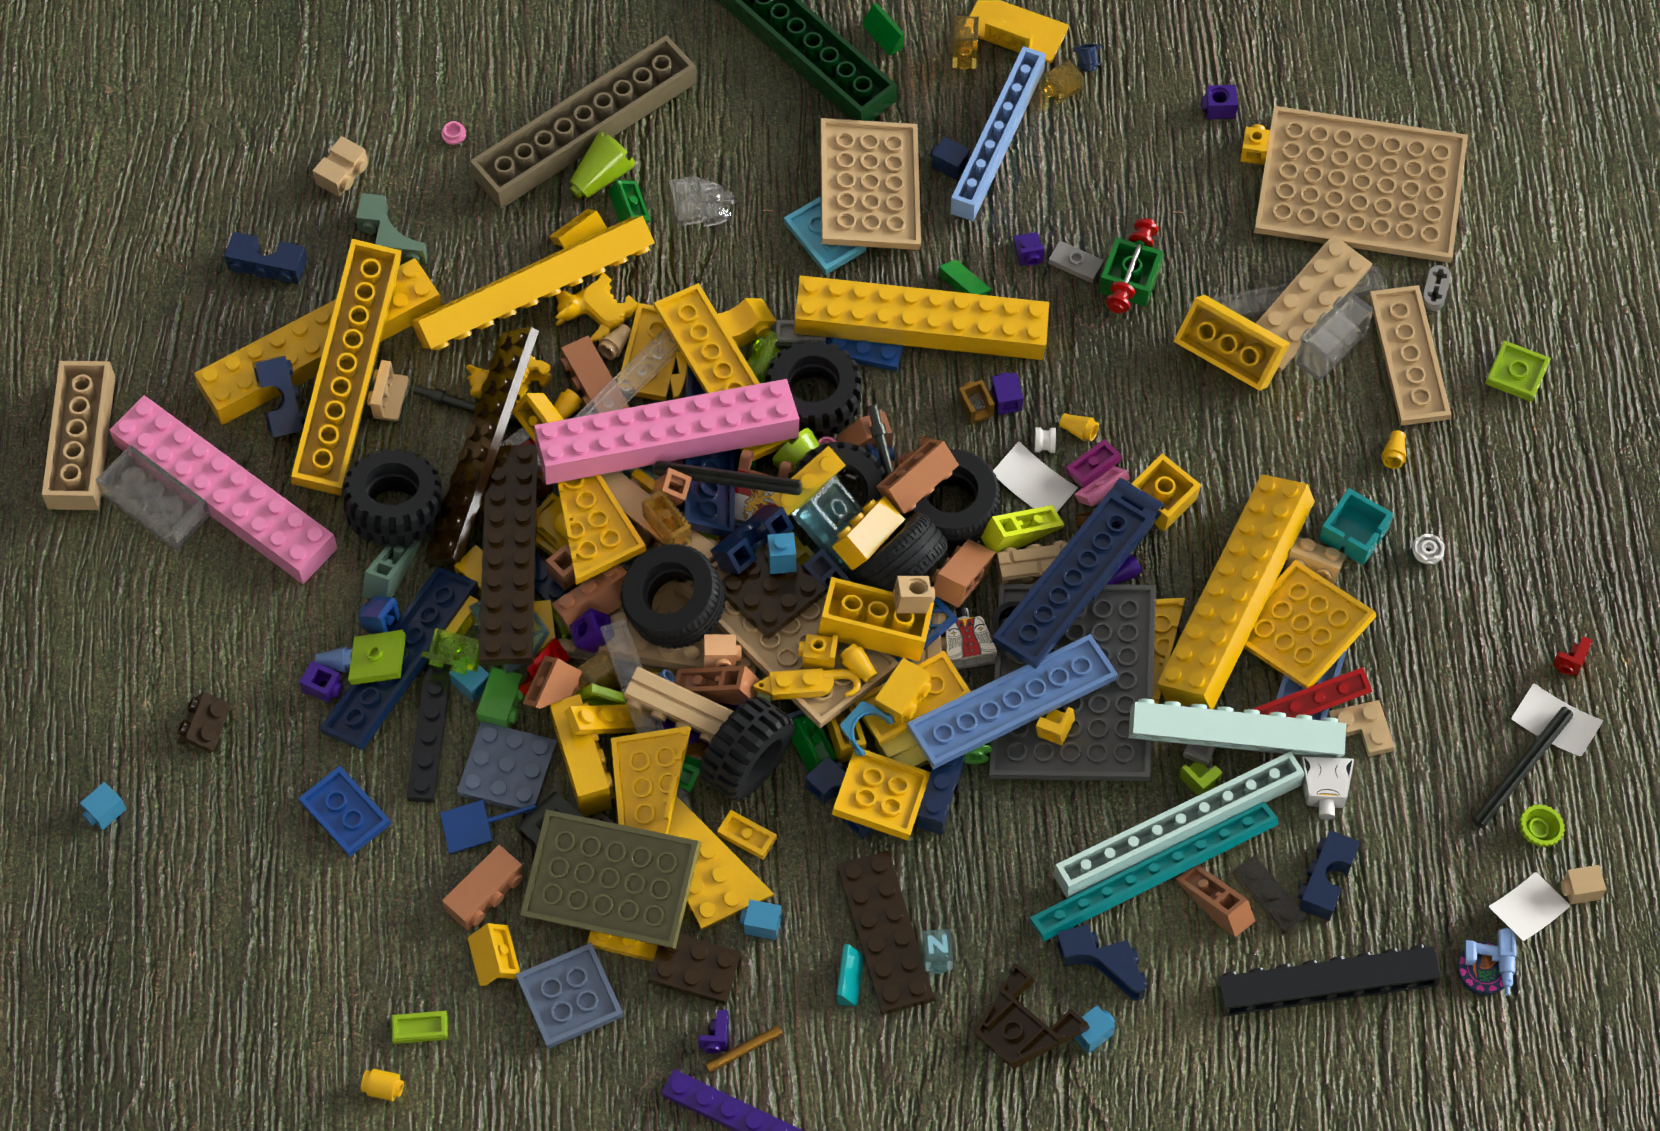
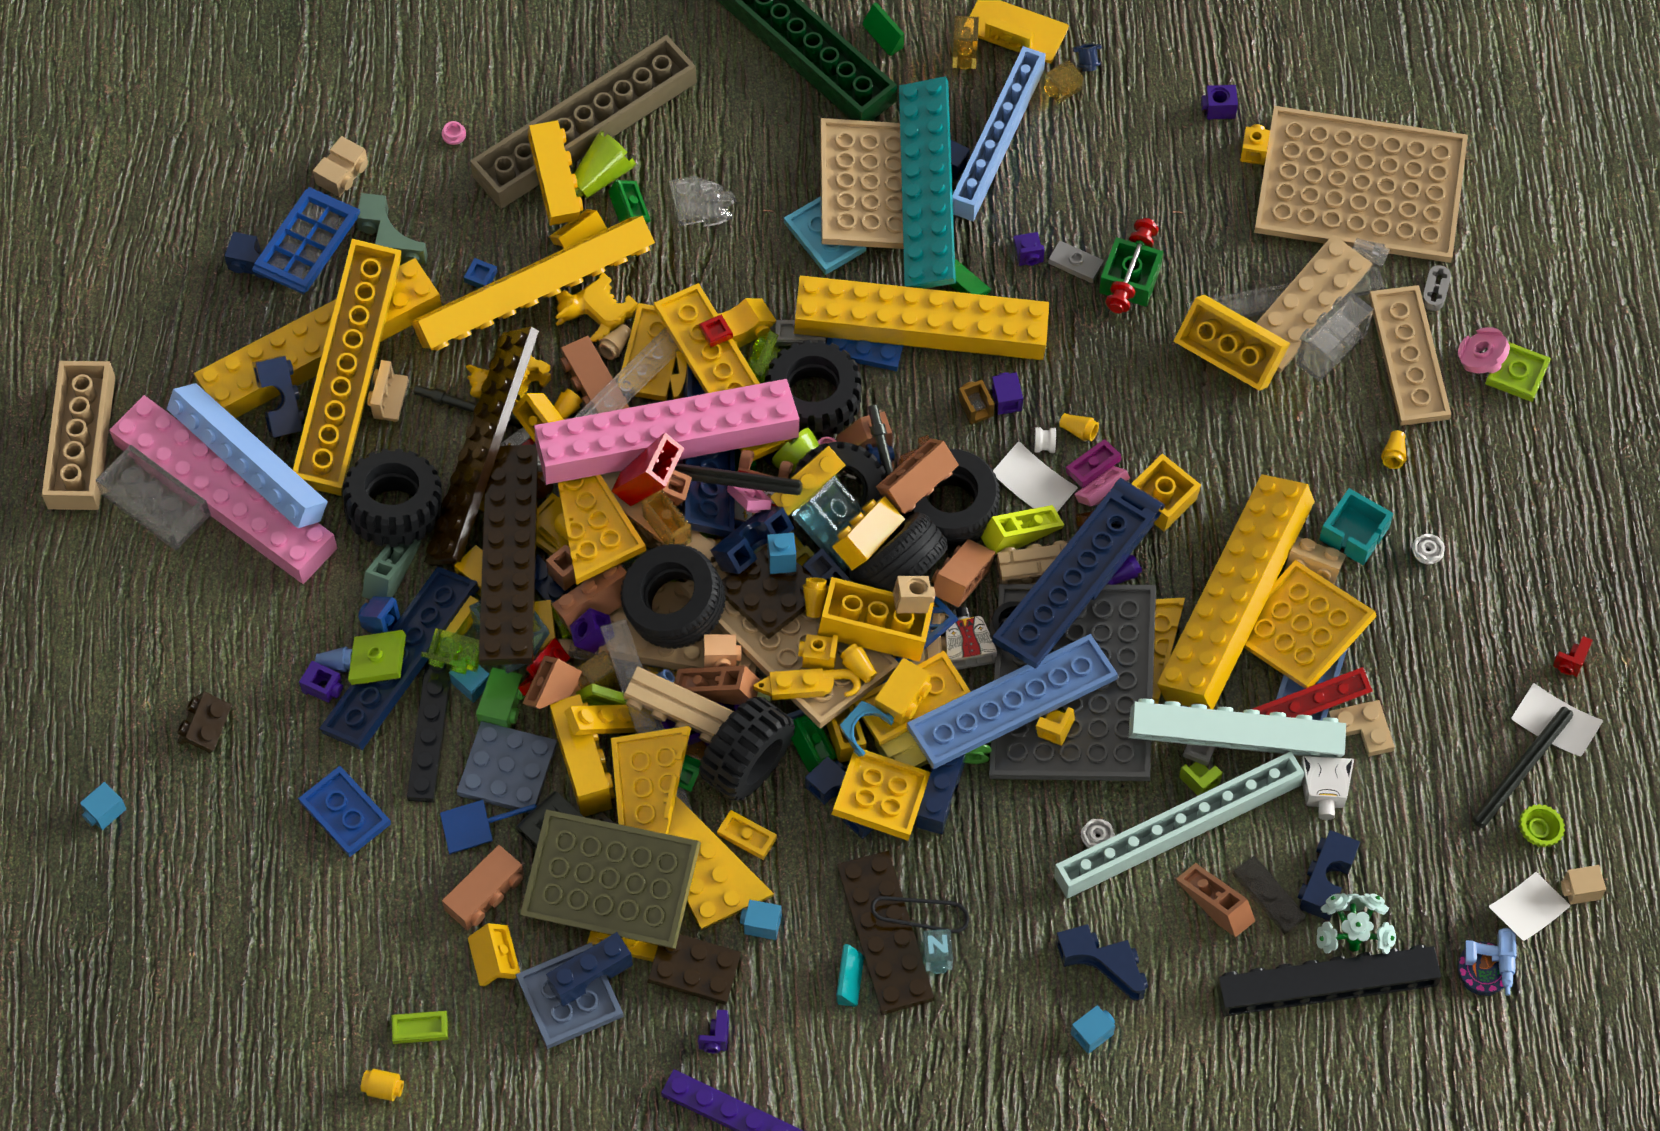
(247, 455): none -> light blue brick
(306, 240): none -> blue piece
(480, 273): none -> blue plate
(554, 172): none -> yellow brick
(573, 976): none -> dark blue arch
(648, 471): none -> red slope
(715, 331): none -> red tile
(743, 1048): pearl gold bar -> none
(750, 499): none -> bright pink plate
(815, 593): none -> yellow cone
(919, 901): none -> black piece
(927, 184): none -> teal plate
(1015, 1031): dark brown wing -> none
(1094, 827): none -> white plate
(1154, 871): teal plate -> none
(1356, 927): none -> light aqua plant
(1372, 251): none -> clear cone
(1491, 359): none -> bright pink plate

